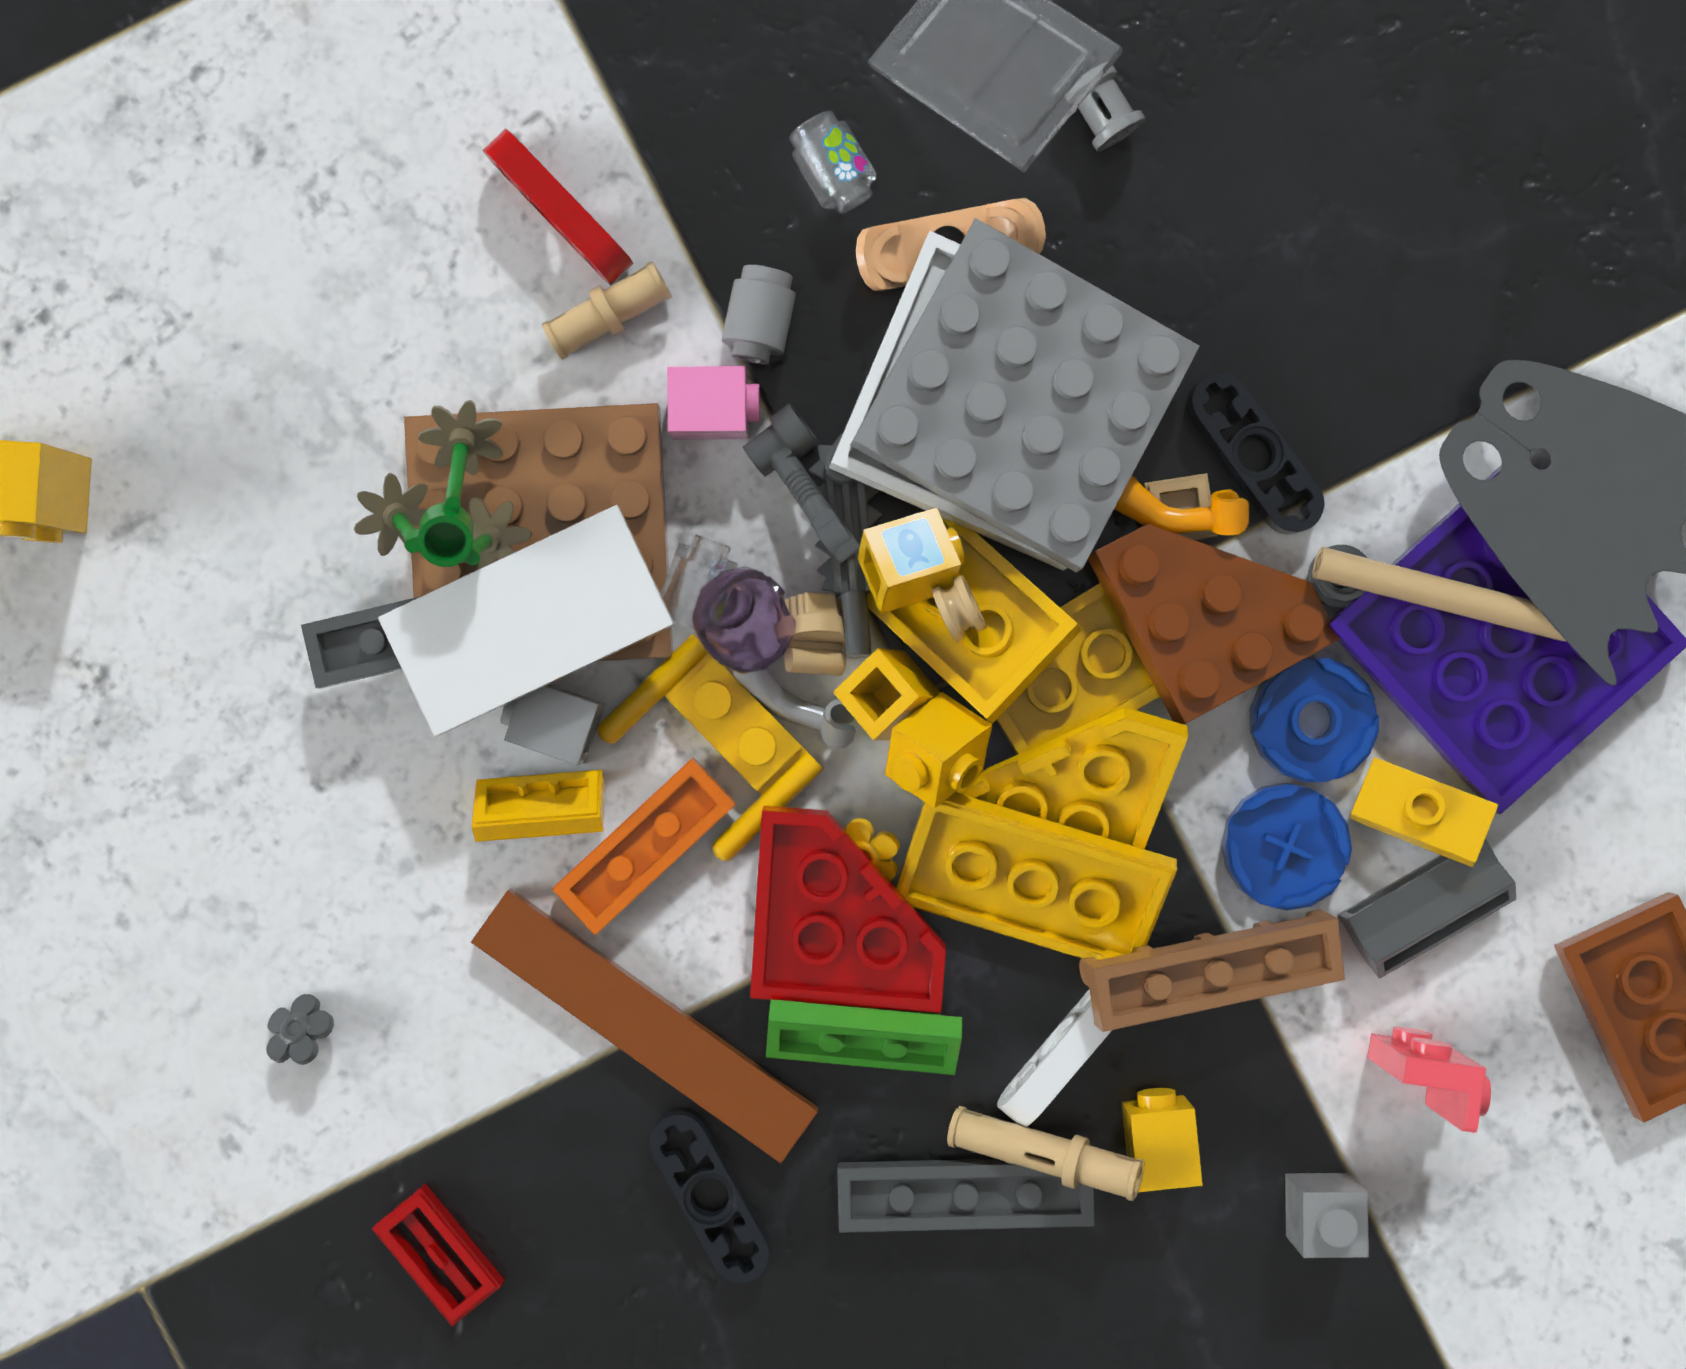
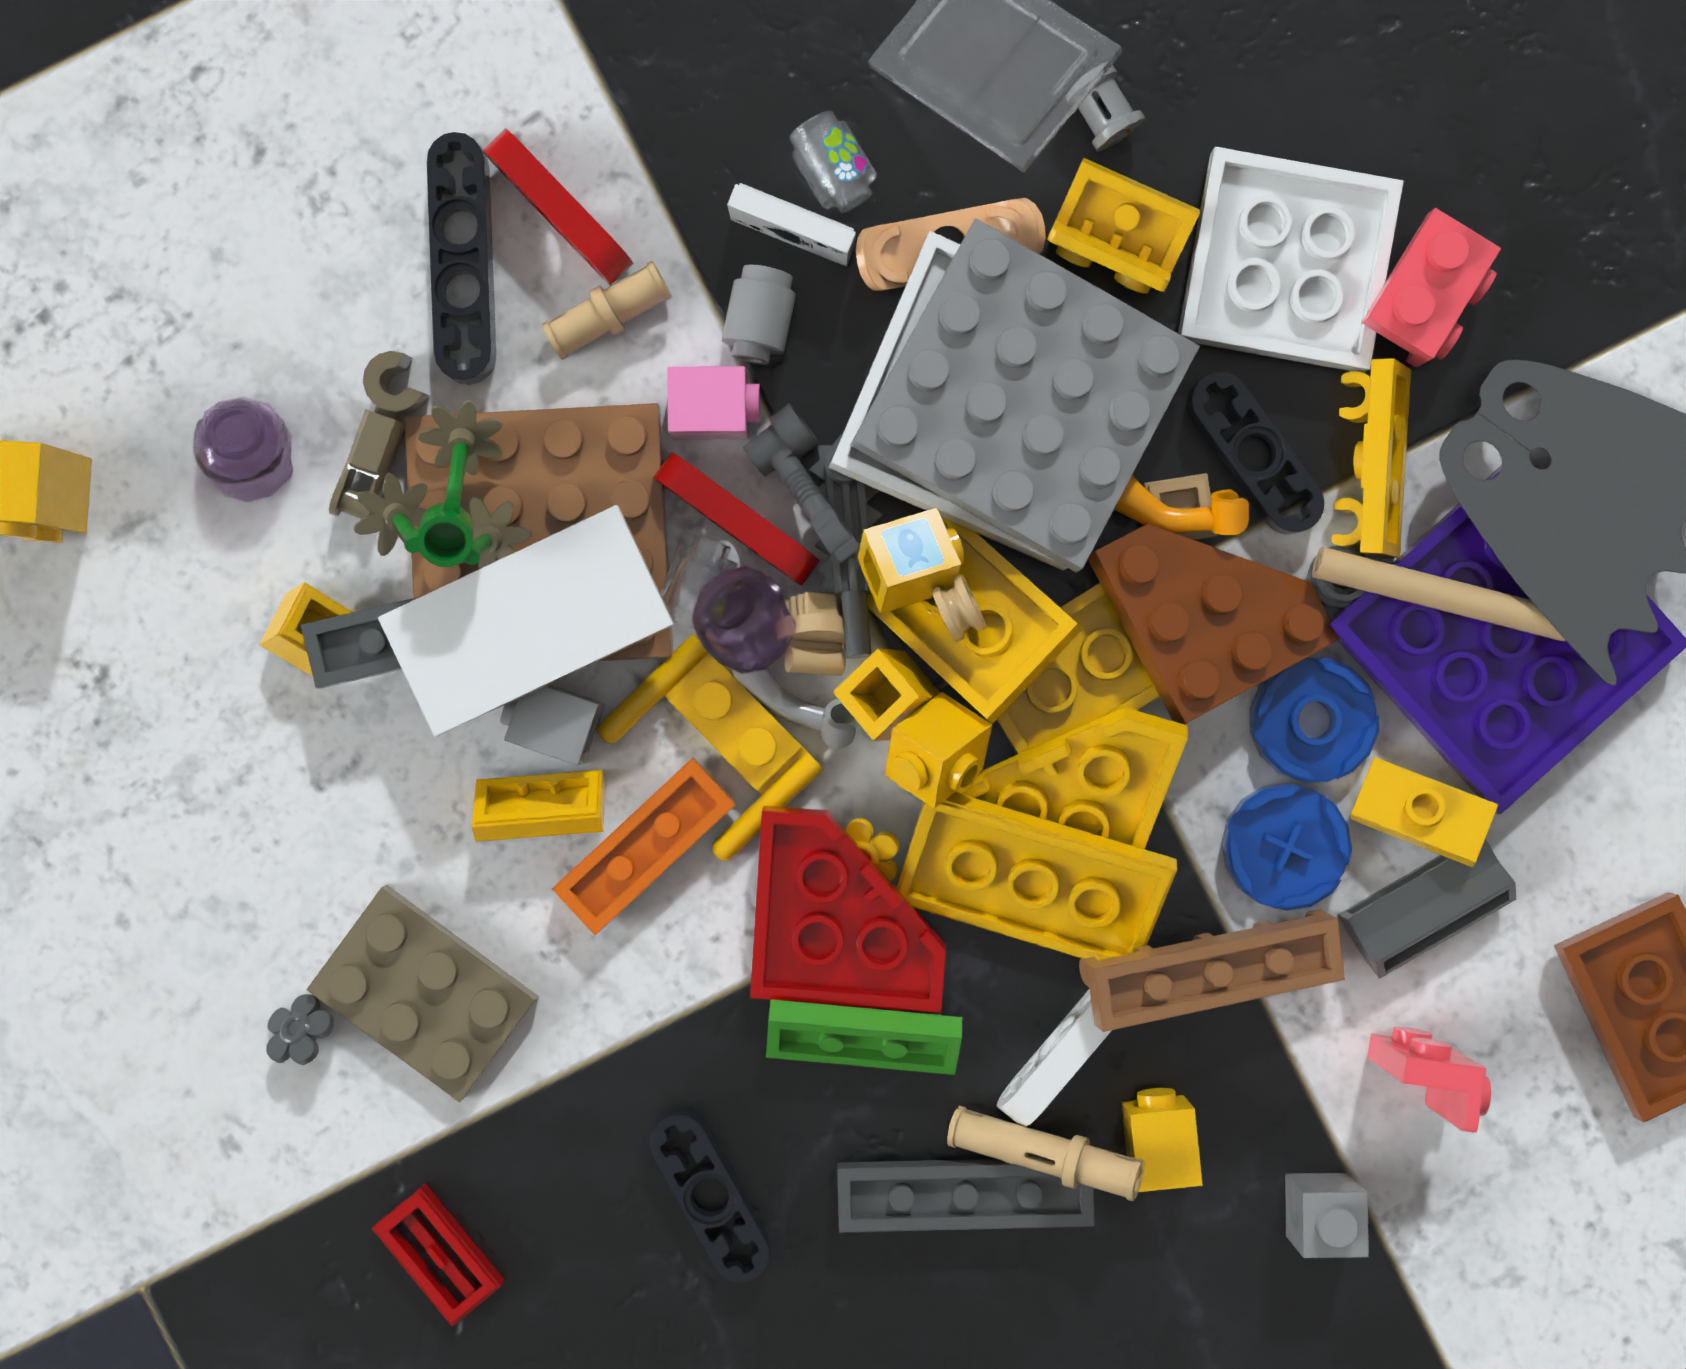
(243, 448): none -> clear purple hair
(298, 607): none -> yellow slope
(377, 433): none -> dark tan piece
(422, 993): none -> dark tan plate
(470, 258): none -> black beam
(645, 1025): dark orange tile -> none
(736, 518): none -> red beam
(792, 224): none -> white tile
(1122, 227): none -> yellow bracket
(1289, 259): none -> white plate
(1378, 458): none -> yellow plate
(1431, 287): none -> coral bracket

